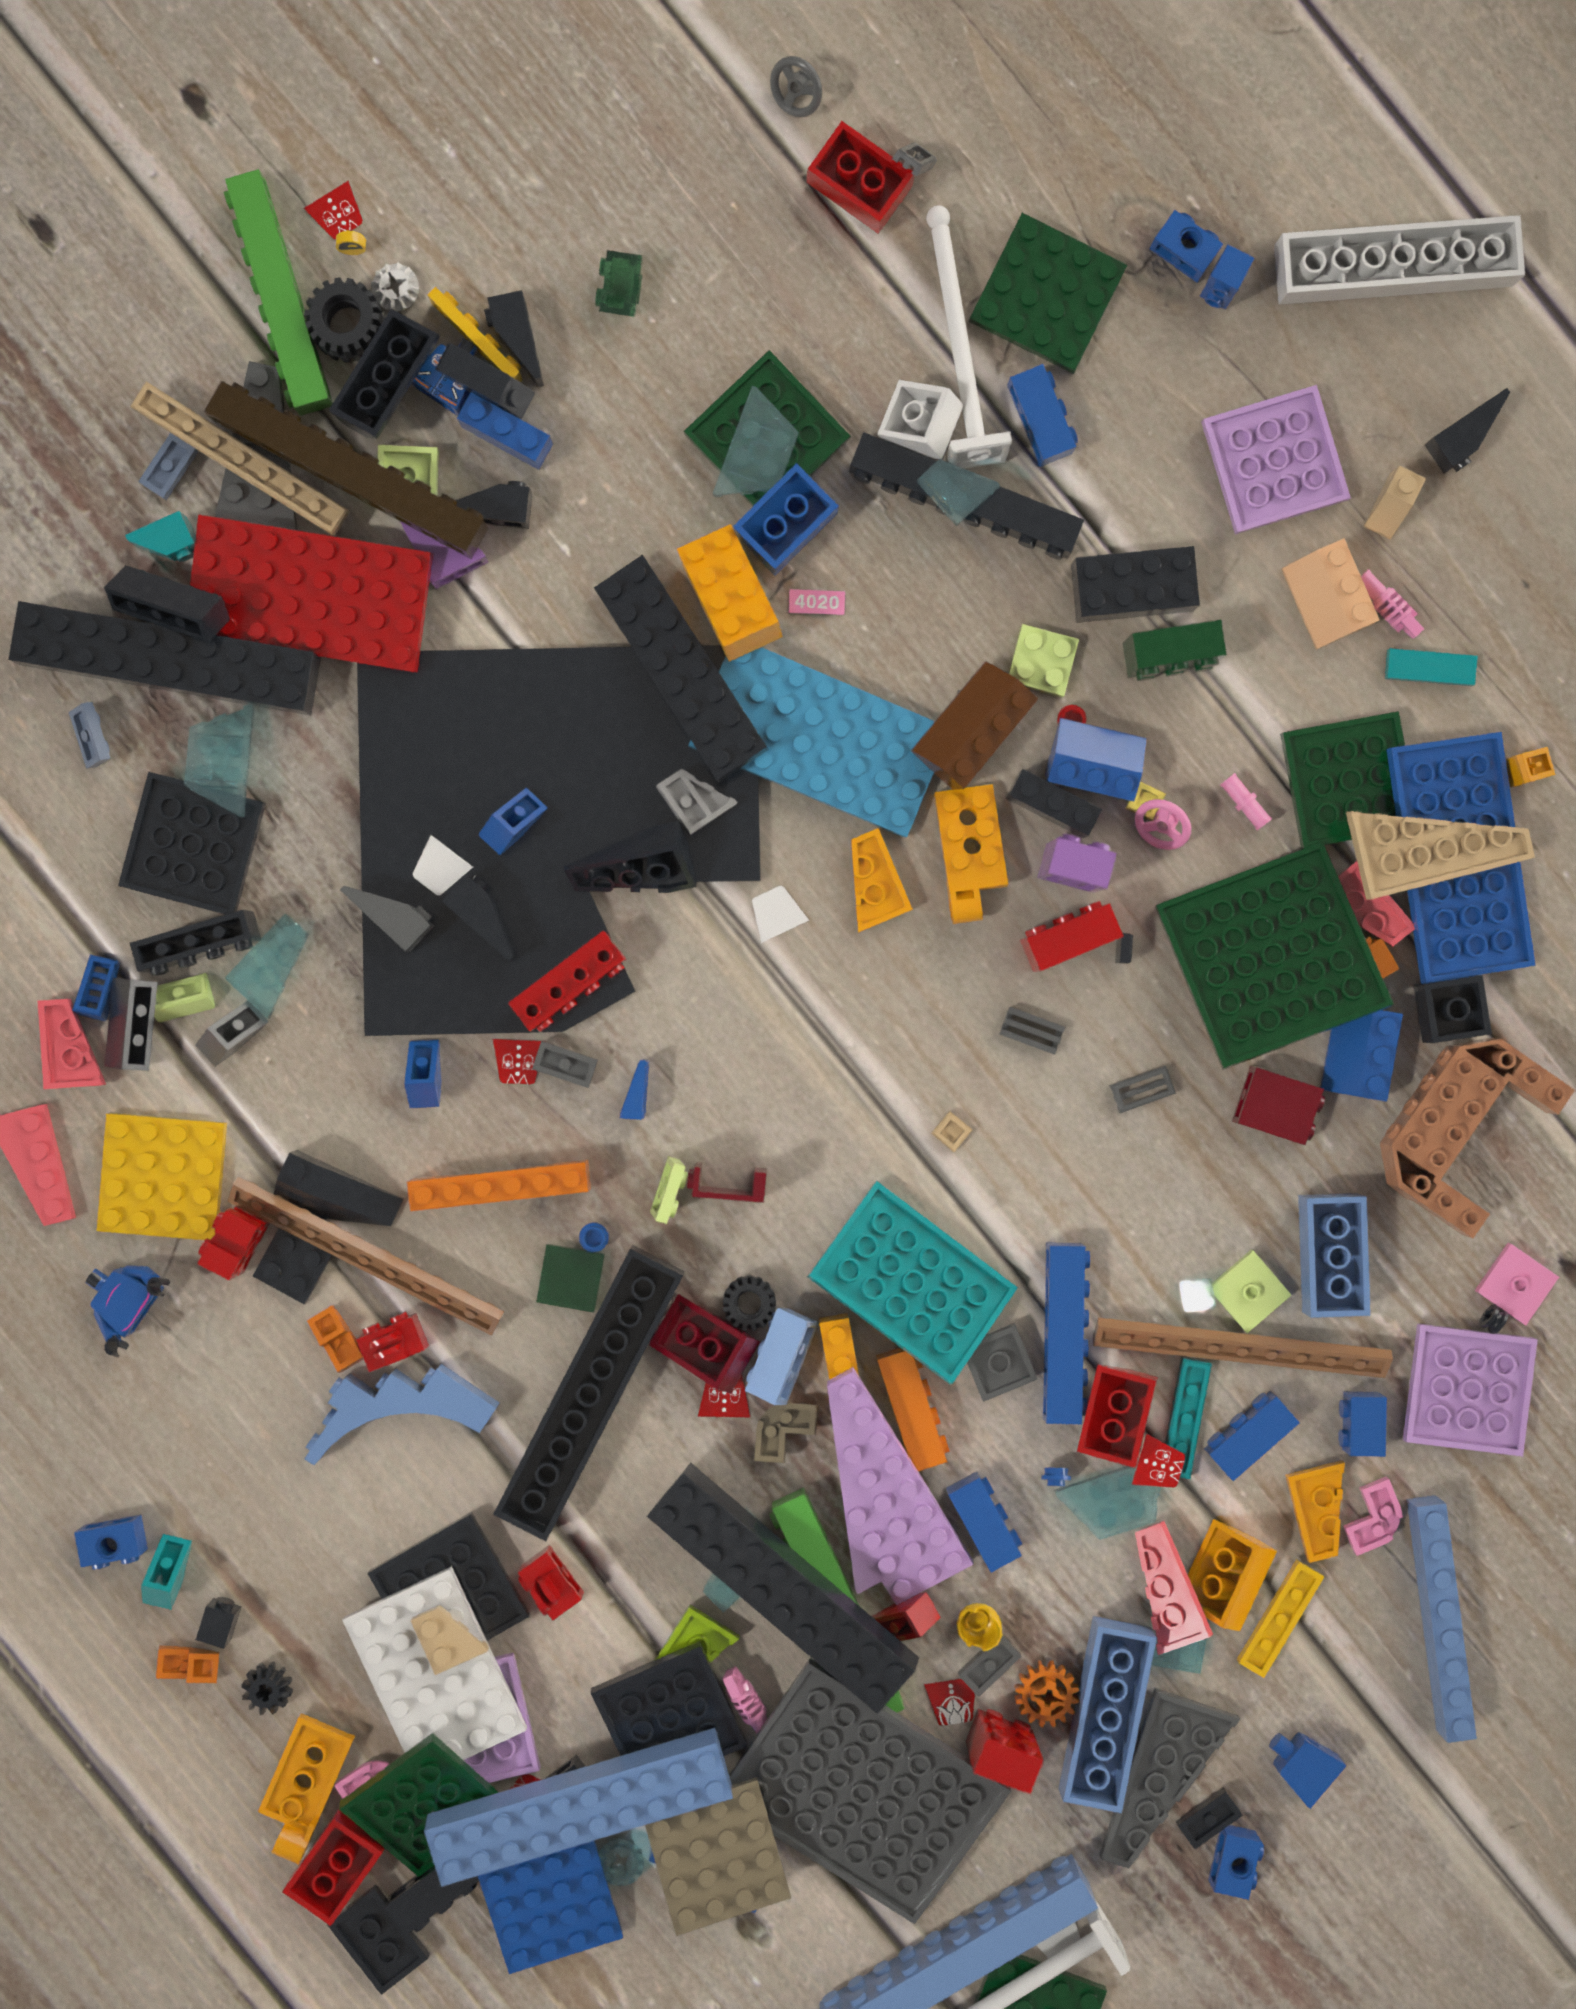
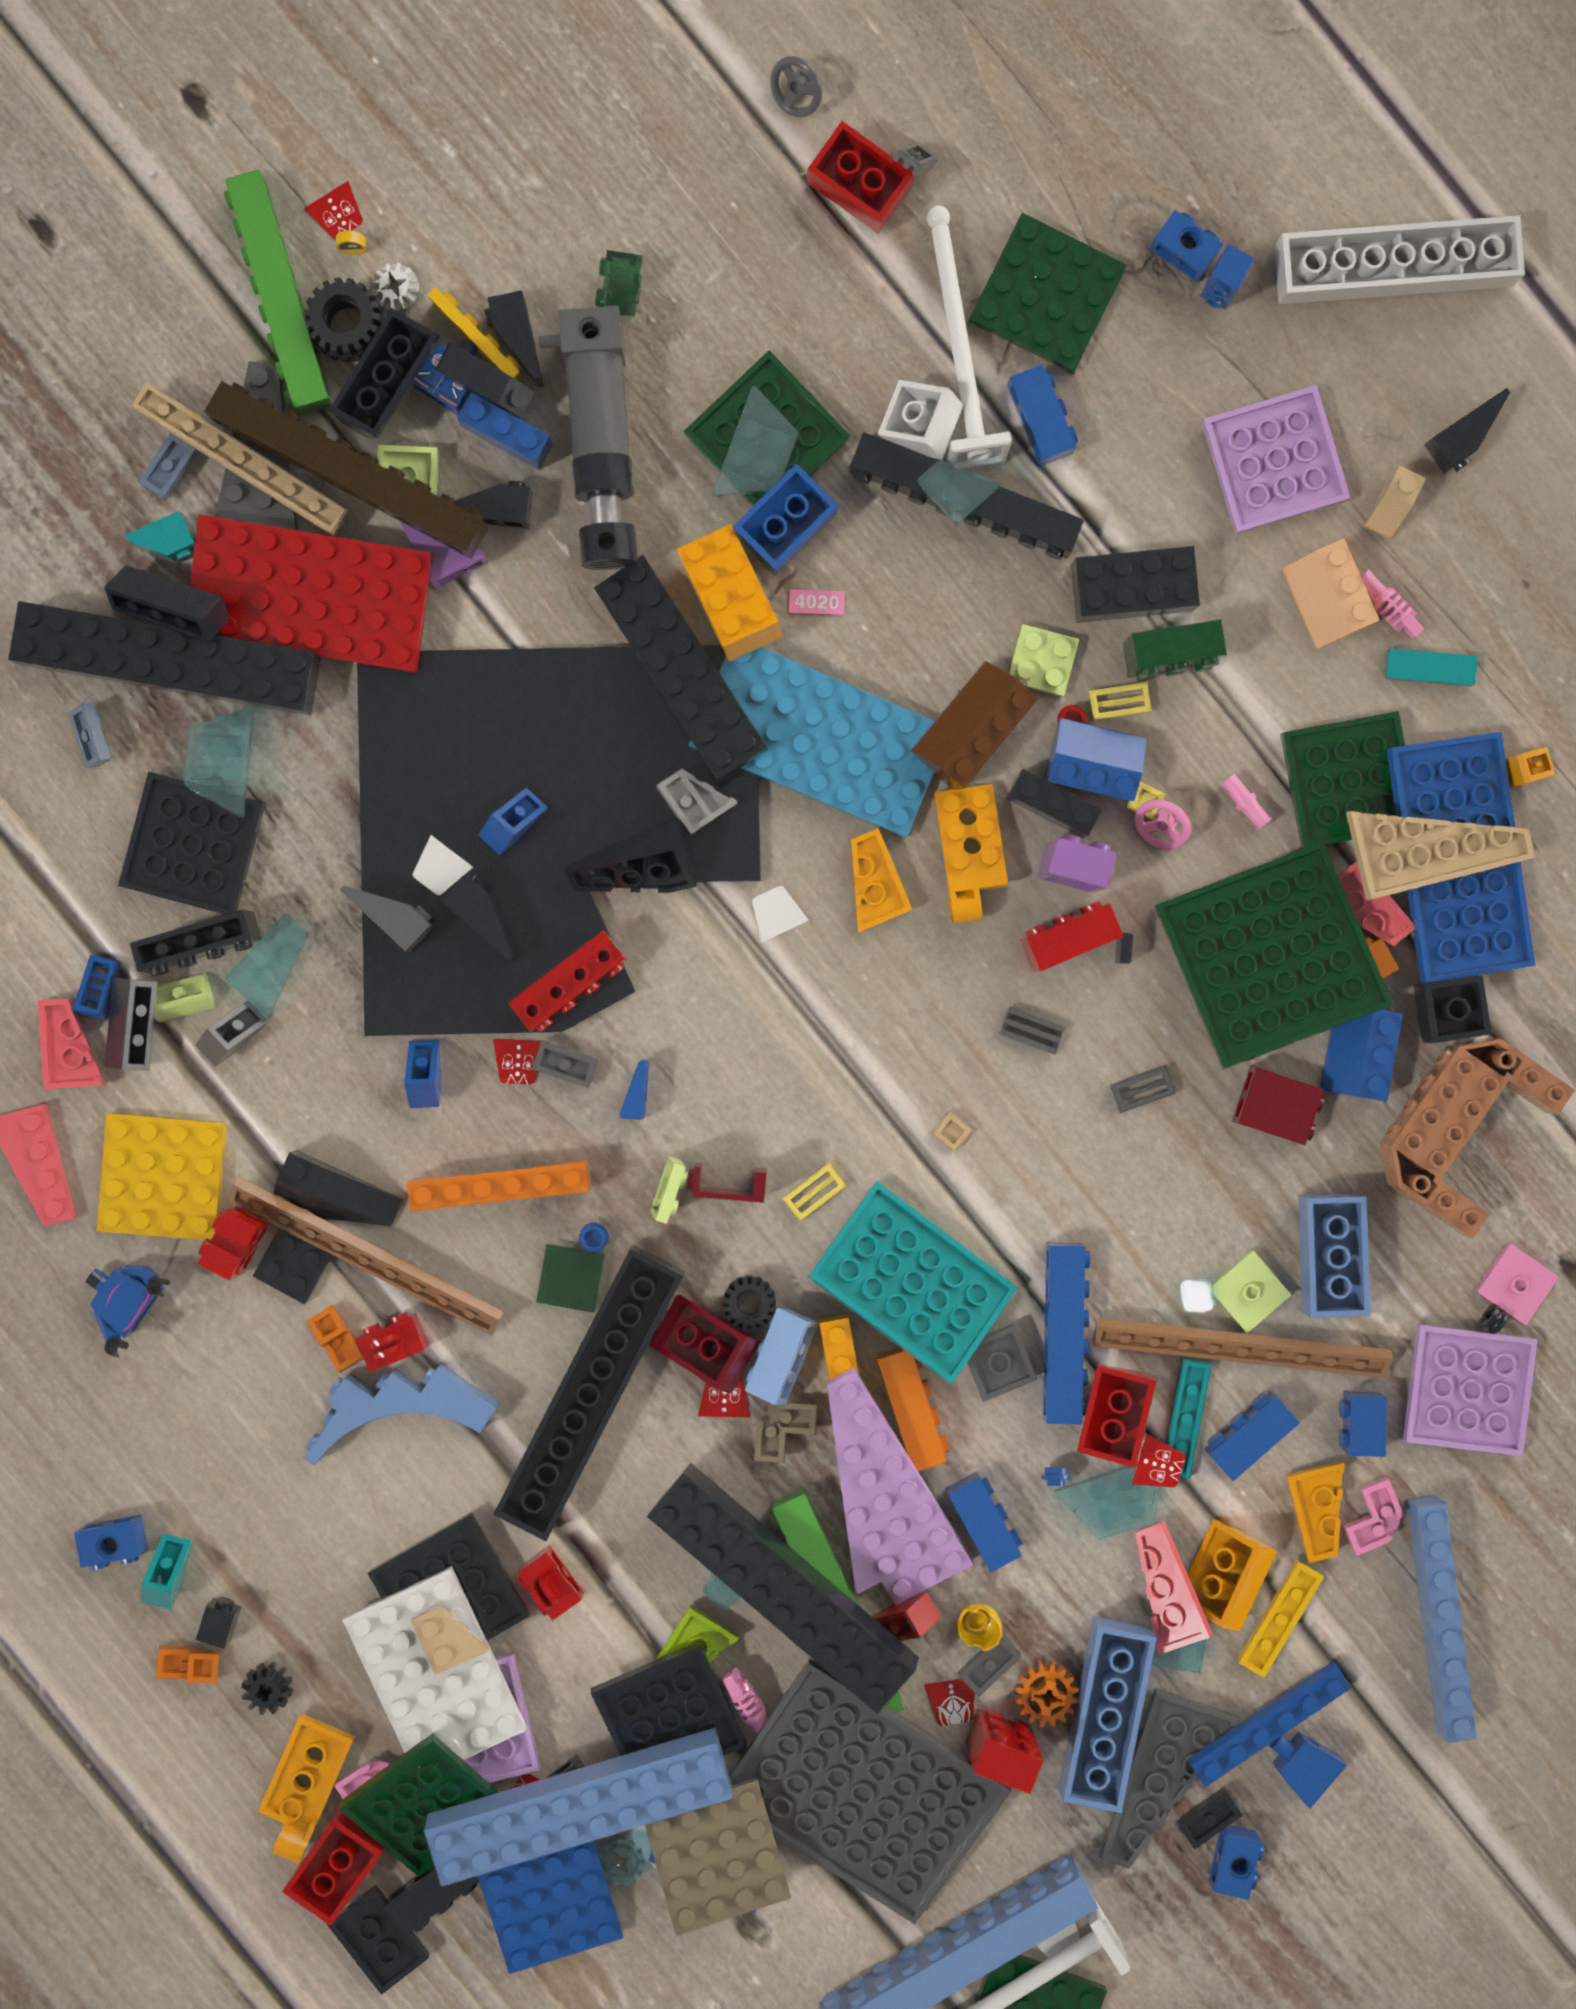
(598, 430): none -> dark grey piece
(833, 1176): none -> light yellow tile
(1094, 705): none -> light yellow tile
(1268, 1724): none -> blue plate

